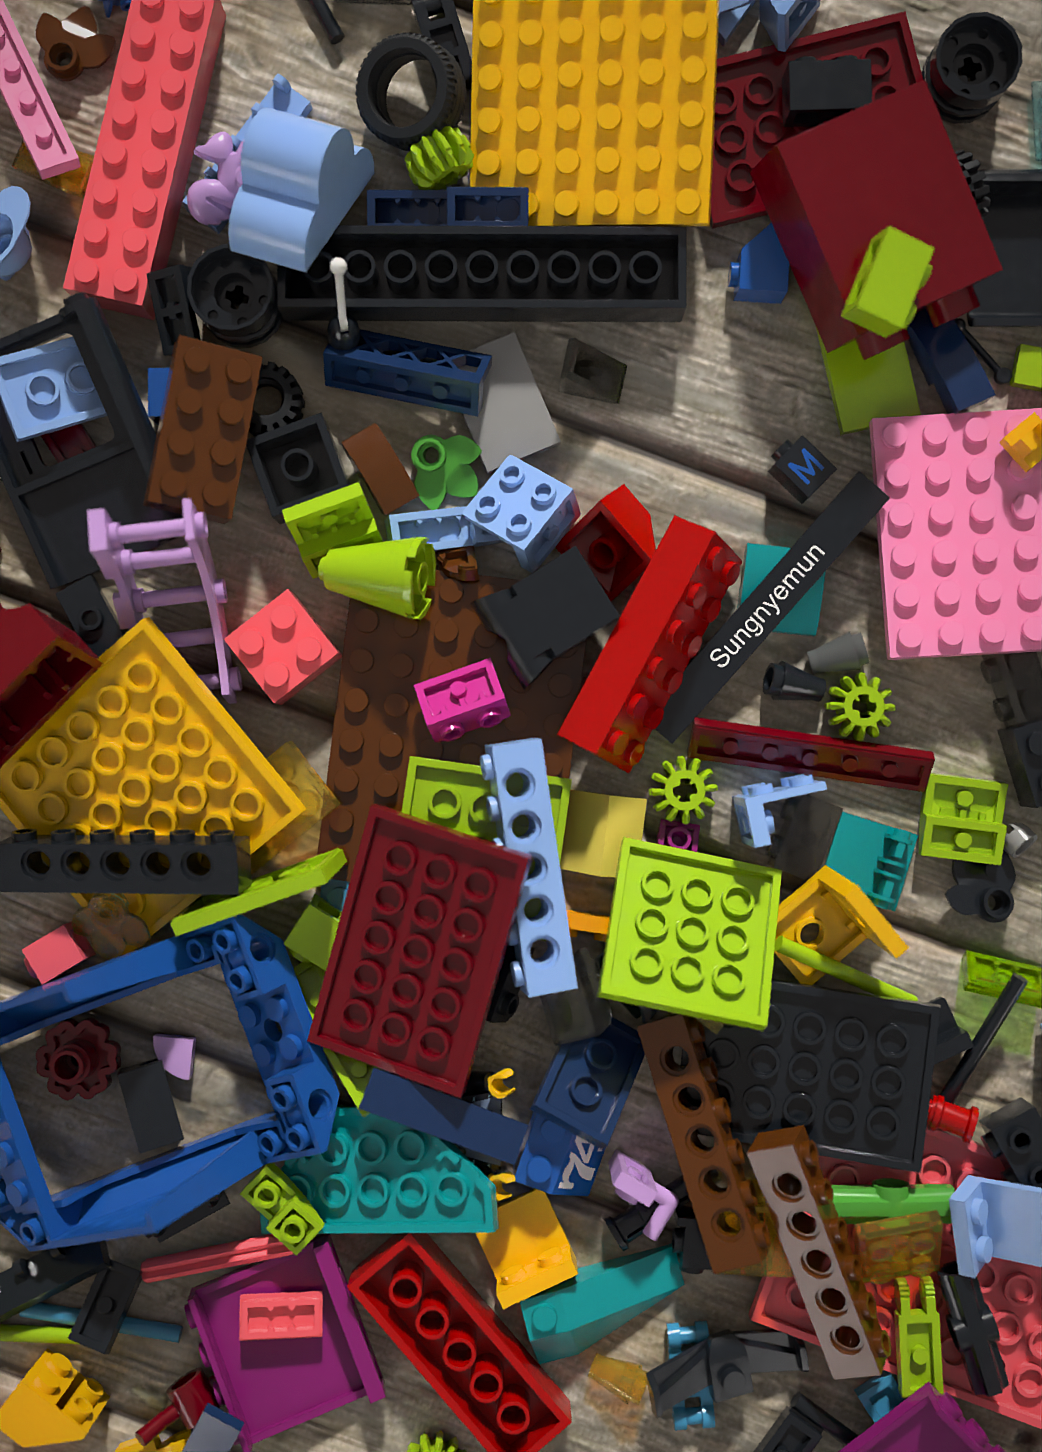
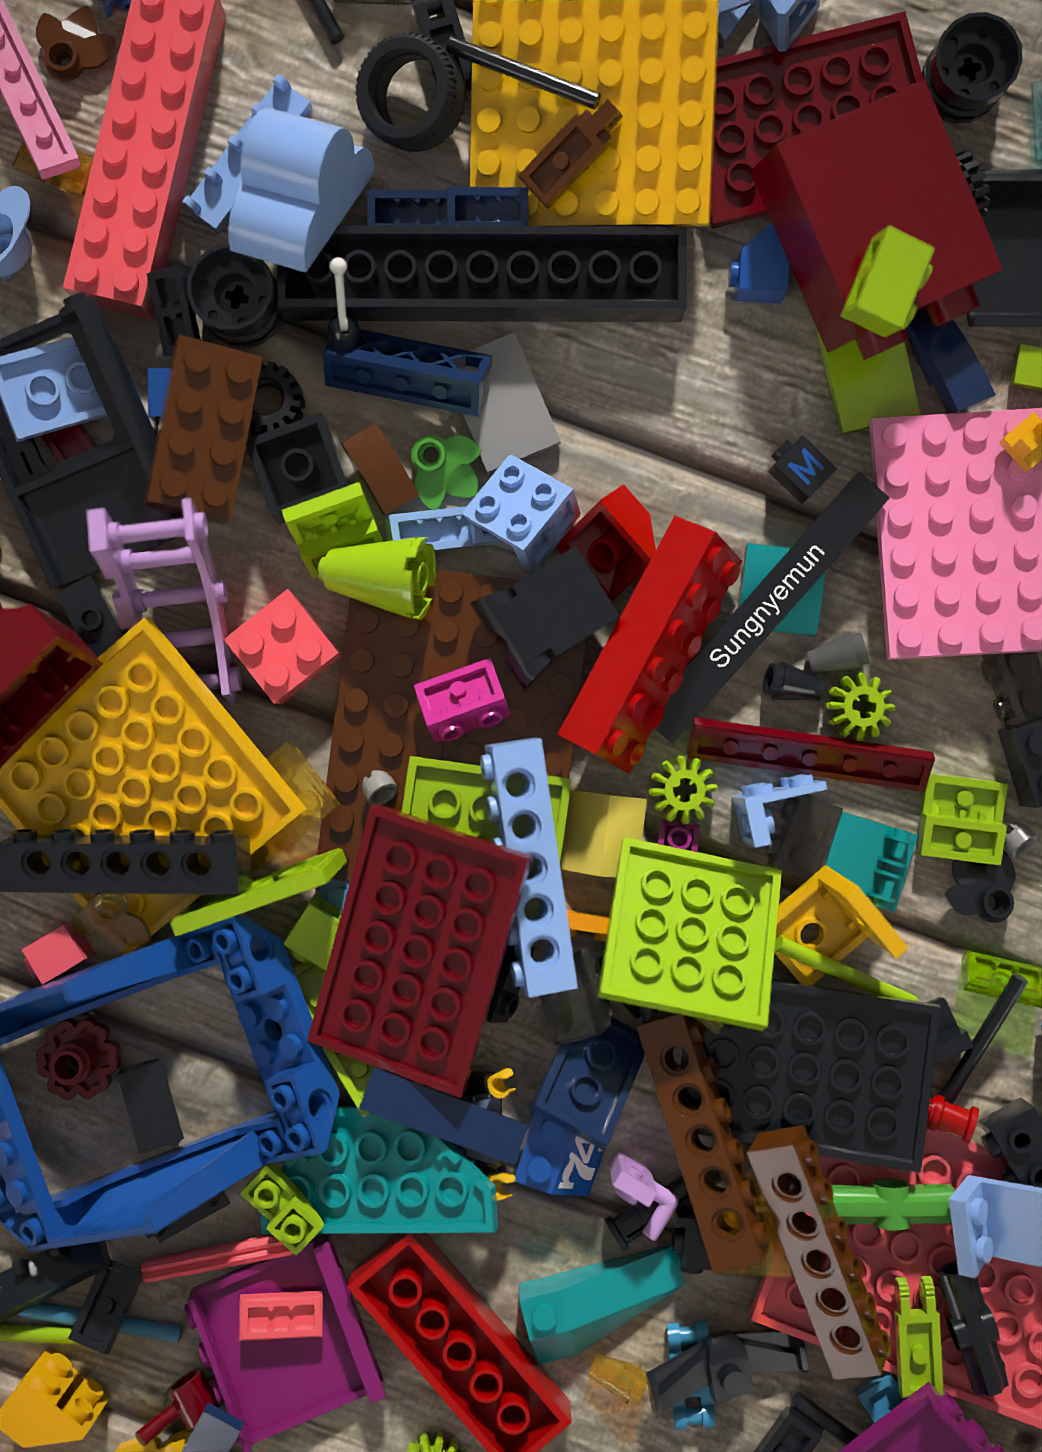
(176, 1053): lavender tile -> none
(213, 198): lavender animal -> none
(379, 787): none -> light grey hinge
(439, 159): lime gear -> none
(458, 560): reddish brown tile -> none
(523, 72): none -> black bar
(528, 1248): yellow bracket -> none
(570, 153): none -> reddish brown hinge
(591, 373): clear smoke slope -> none
(824, 89): black brick -> none
(899, 1246): clear yellow plate -> none
(1001, 375): black hinge -> none

